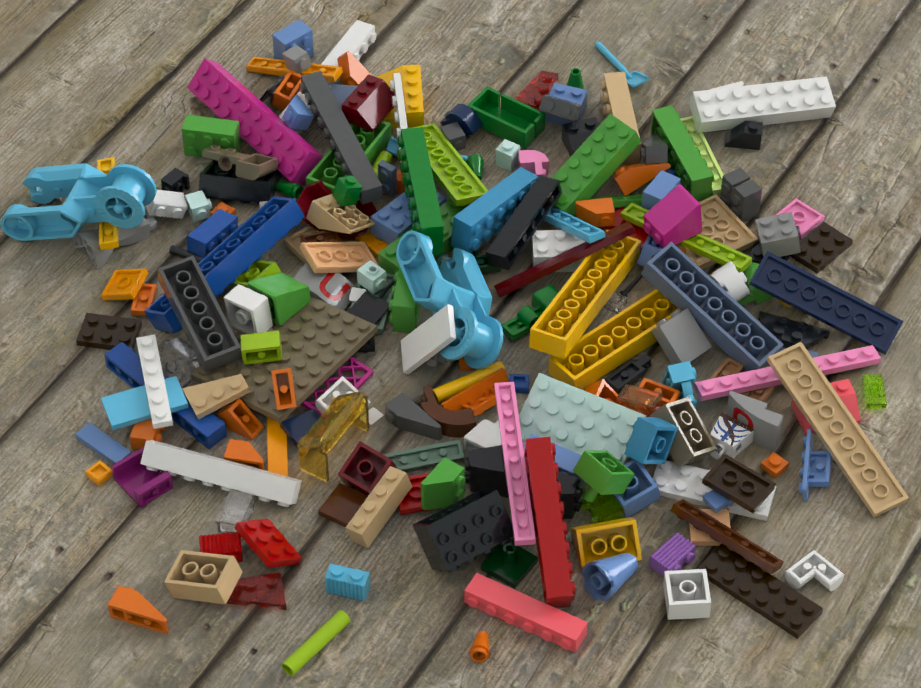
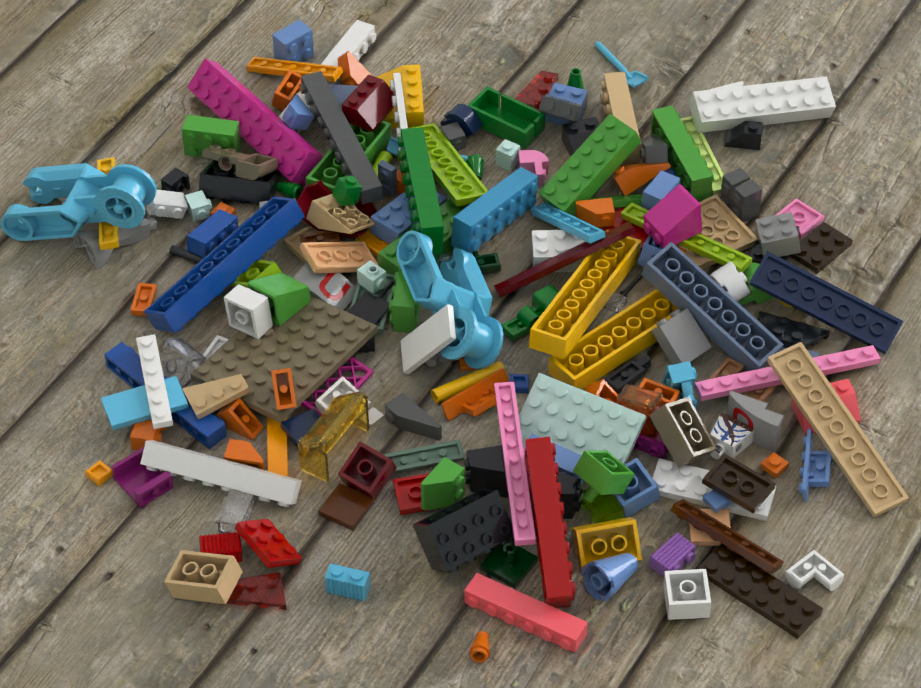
(102, 444): medium blue tile -> none
(108, 331): dark brown plate -> none
(124, 284): light orange tile -> none
(135, 609): orange slope -> none
(199, 313): dark grey brick -> none
(261, 347): lime brick -> none
(271, 90): black piece -> none
(297, 59): light grey brick -> none
(315, 643): lime piece -> none
(356, 293): white sticker -> none
(379, 507): tan brick -> none
(453, 423): reddish brown arch -> none
(483, 435): white torso -> none
(524, 222): black brick -> none
(651, 440): dark azure brick -> none
(874, 391): clear neon green plate -> none

